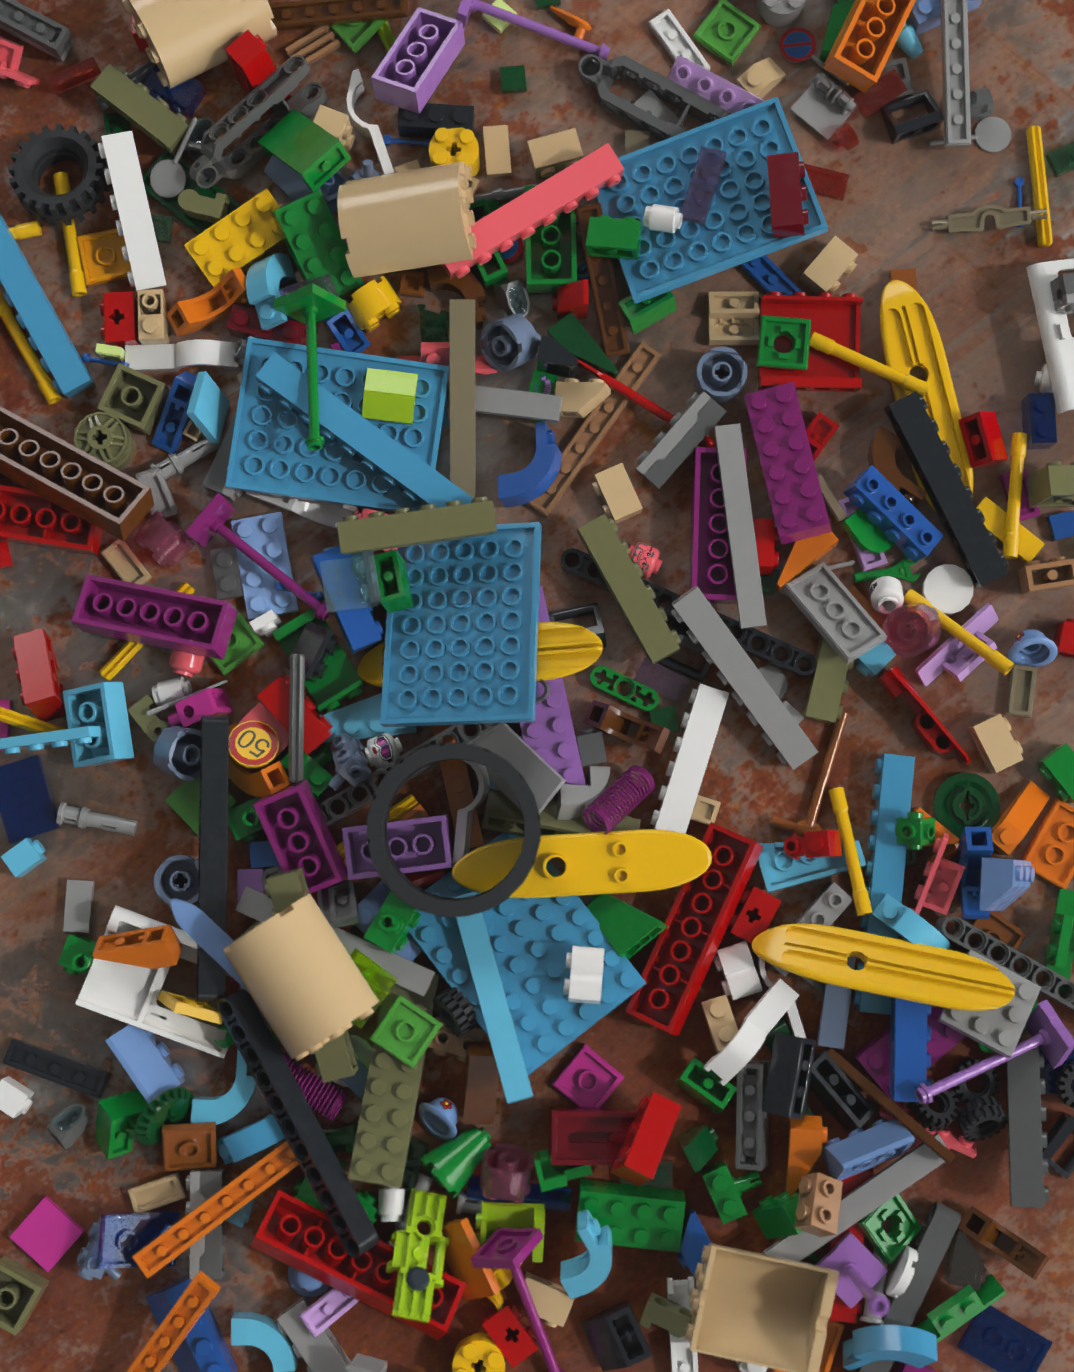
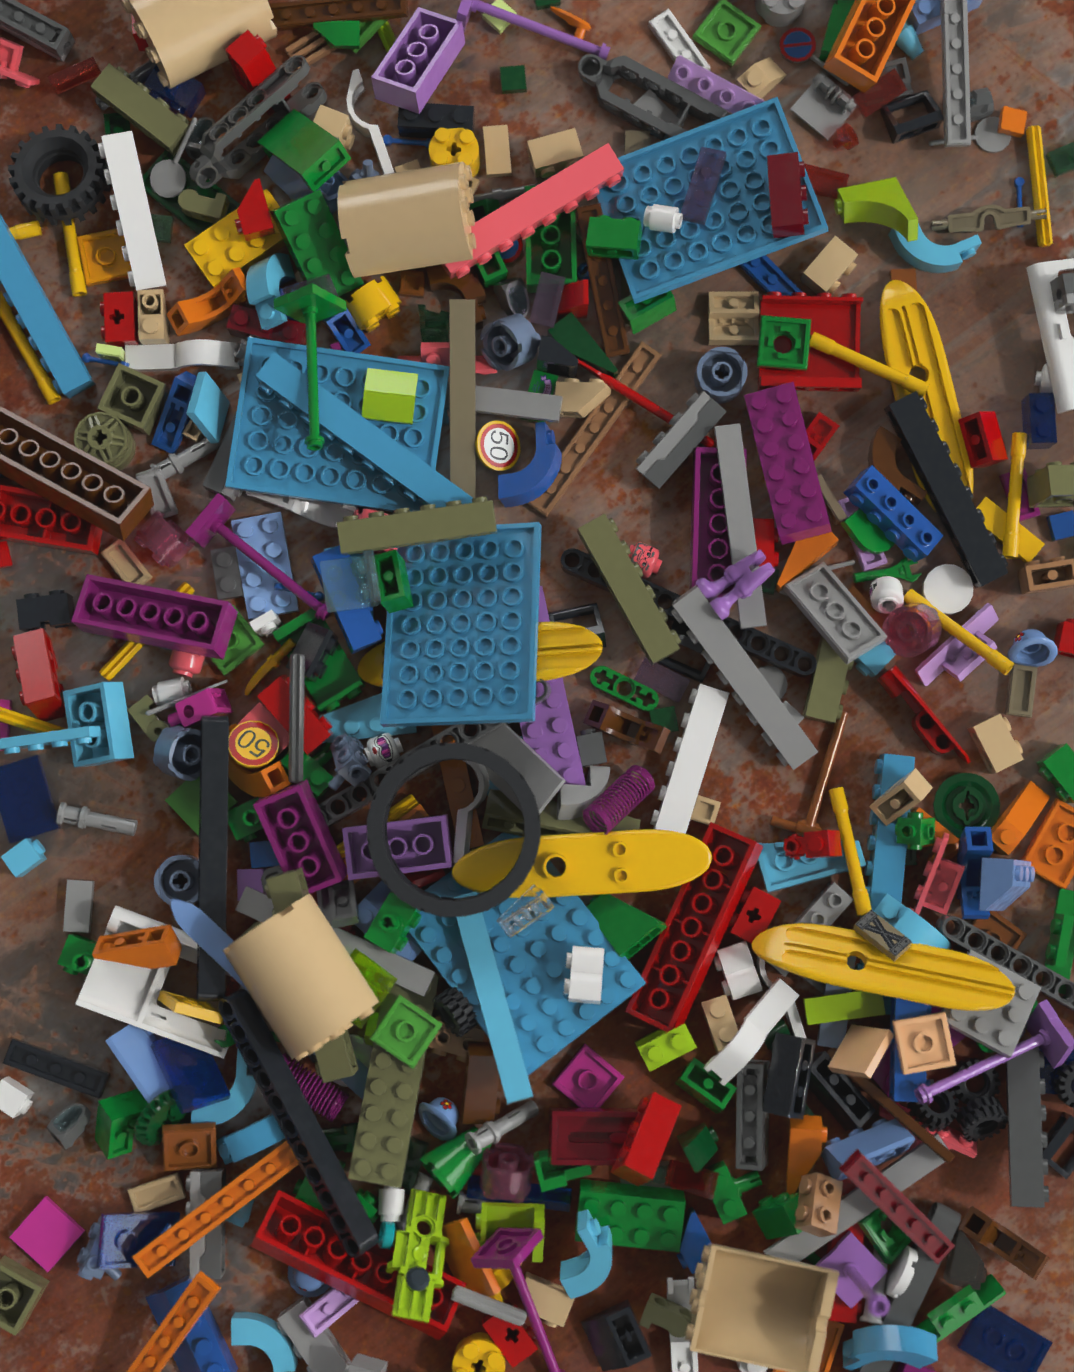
(38, 611): none -> black brick
(190, 1075): none -> clear blue tile
(254, 214): none -> red slope
(272, 661): none -> yellow piece
(339, 33): none -> green slope
(370, 1028): none -> lime tile
(386, 1235): none -> teal tile
(488, 1305): none -> light grey axle
(492, 1131): none -> light grey pin
(497, 445): none -> piece
(537, 904): none -> clear slope
(547, 299): none -> clear purple tile
(617, 493): tan brick -> none
(662, 1046): none -> lime panel
(682, 1177): none -> clear red tile
(738, 574): none -> medium lavender piece
(842, 1007): none -> lime tile
(861, 1051): none -> light nougat tile
(878, 203): none -> lime arch
(882, 935): none -> tile
(896, 1206): none -> dark red tile
(901, 797): none -> tan slope
(923, 1043): none -> light nougat tile
(931, 256): none -> medium azure arch
(1012, 121): none -> orange tile

